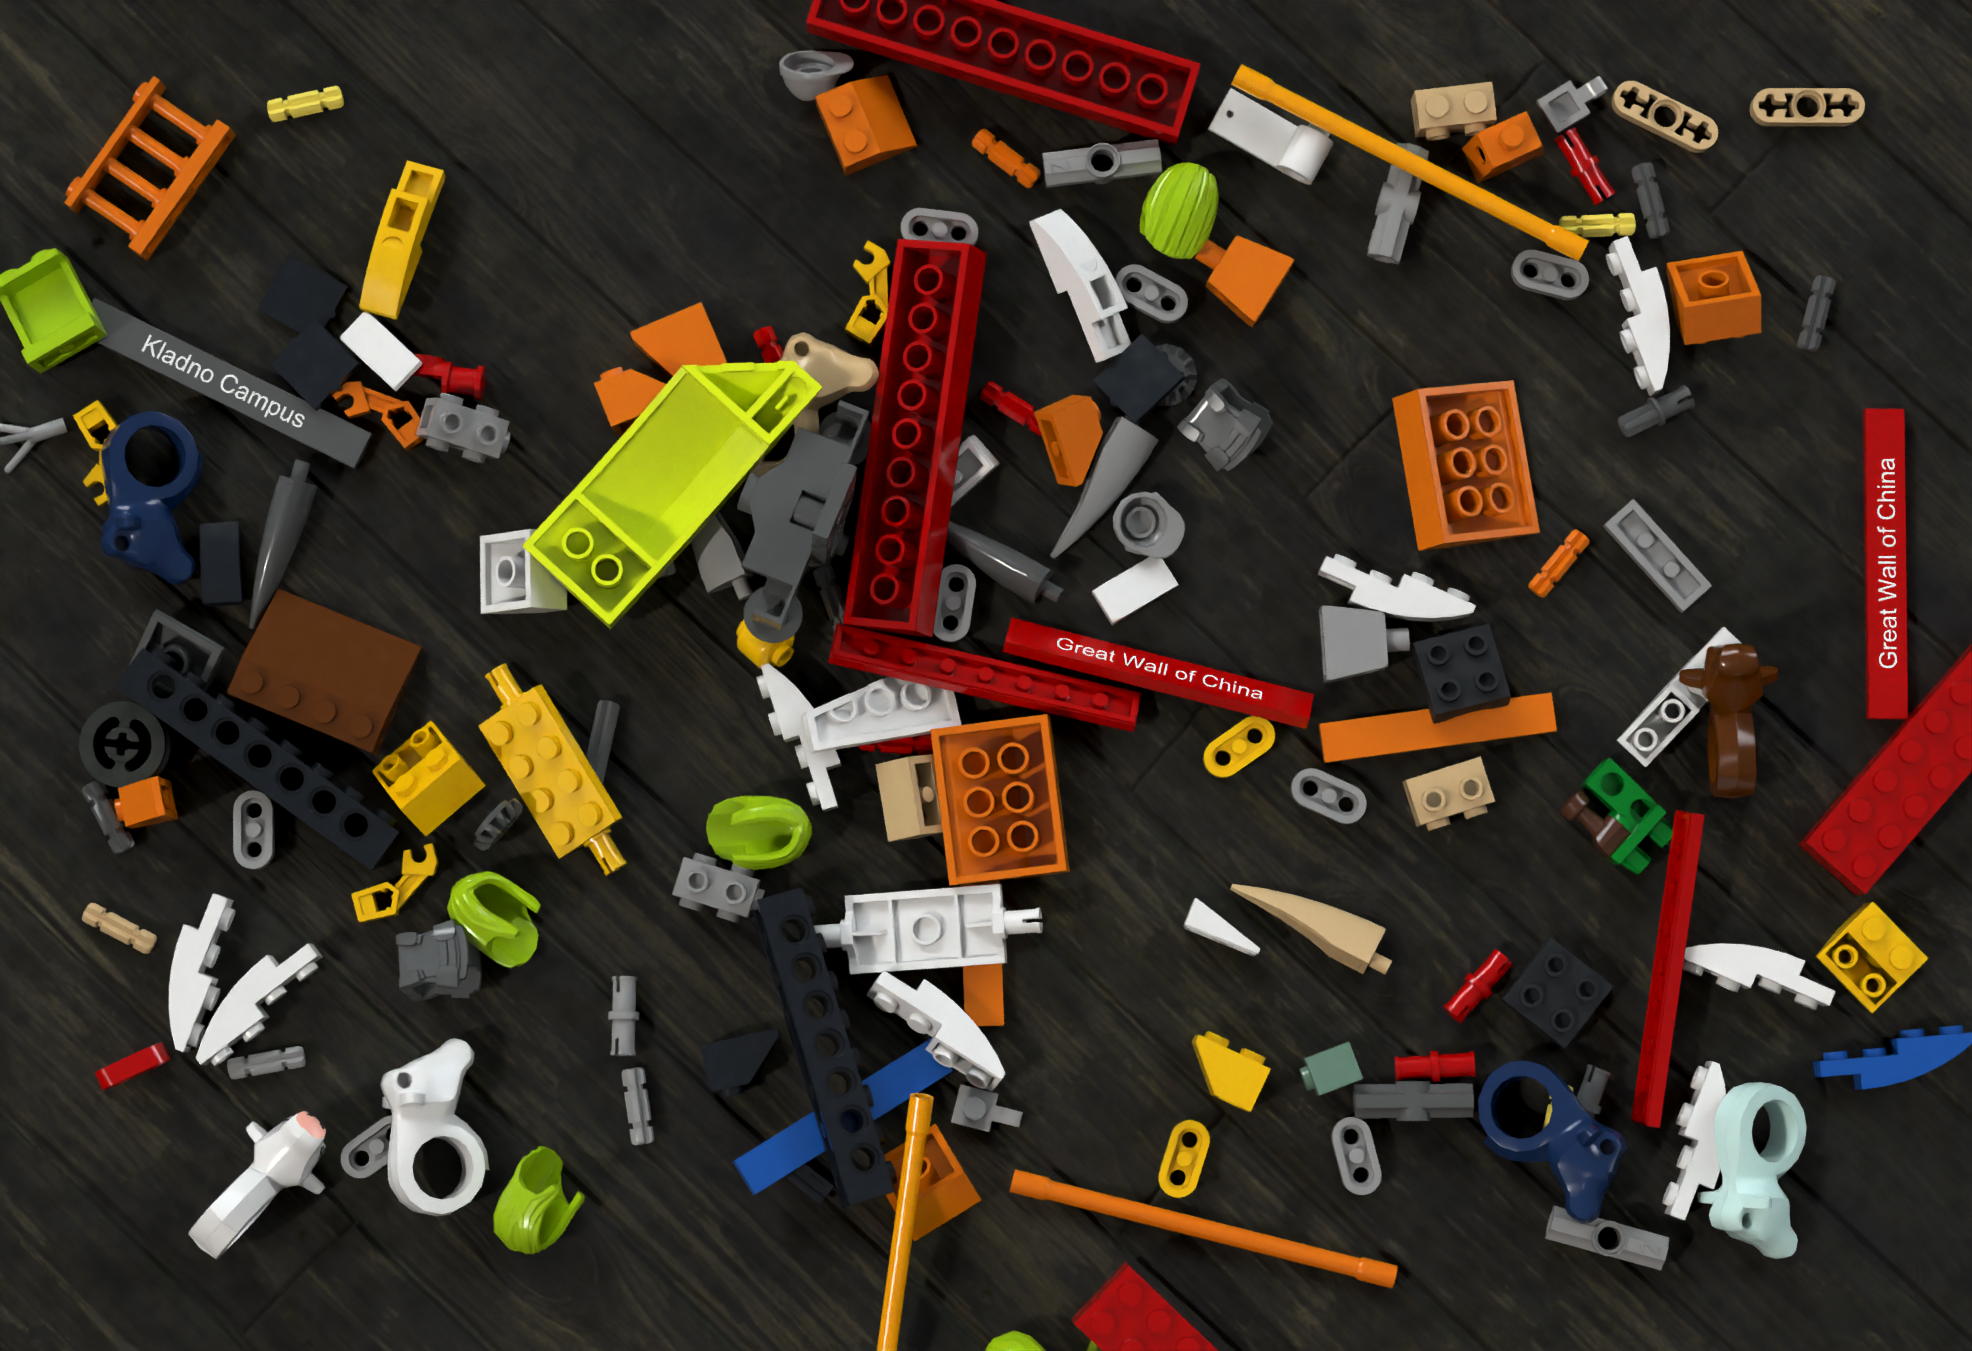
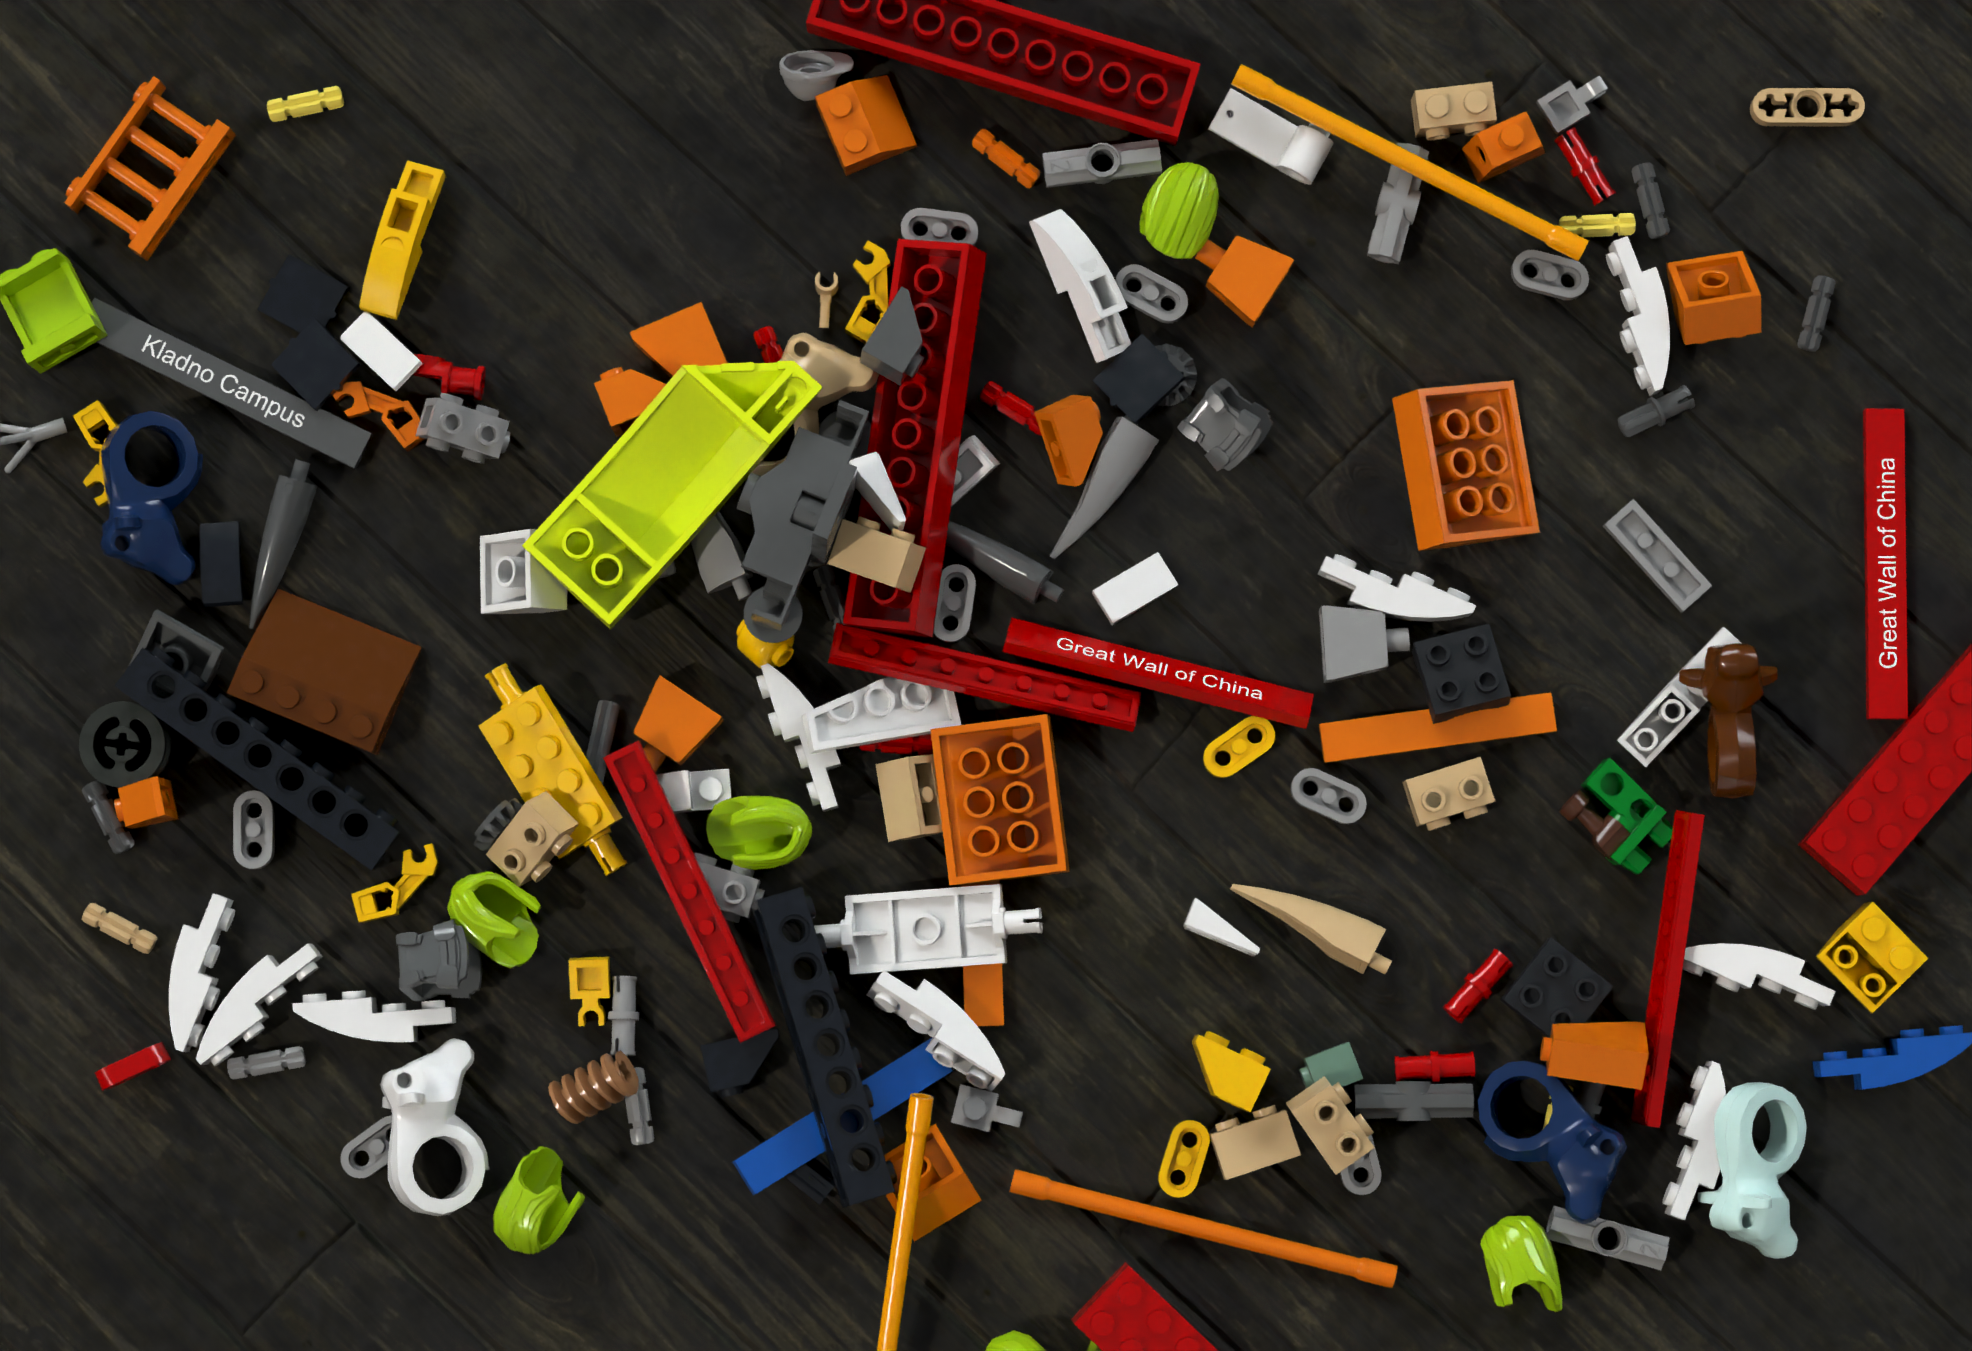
(280, 1161): white animal -> none
(359, 1018): none -> white slope
(428, 778): yellow slope -> none
(533, 839): none -> tan brick
(590, 981): none -> yellow plate
(595, 1088): none -> medium nougat piece
(674, 724): none -> orange torso
(689, 891): none -> red tile
(696, 789): none -> white slope
(825, 299): none -> tan hand
(877, 490): none -> white slope
(877, 555): none -> tan brick
(895, 342): none -> dark grey slope
(1148, 525): light grey hat -> none
(1254, 1143): none -> tan brick
(1330, 1124): none -> tan brick
(1520, 1253): none -> lime hair
(1559, 563): orange axle -> none
(1597, 1052): none -> orange slope
(1680, 110): tan beam -> none

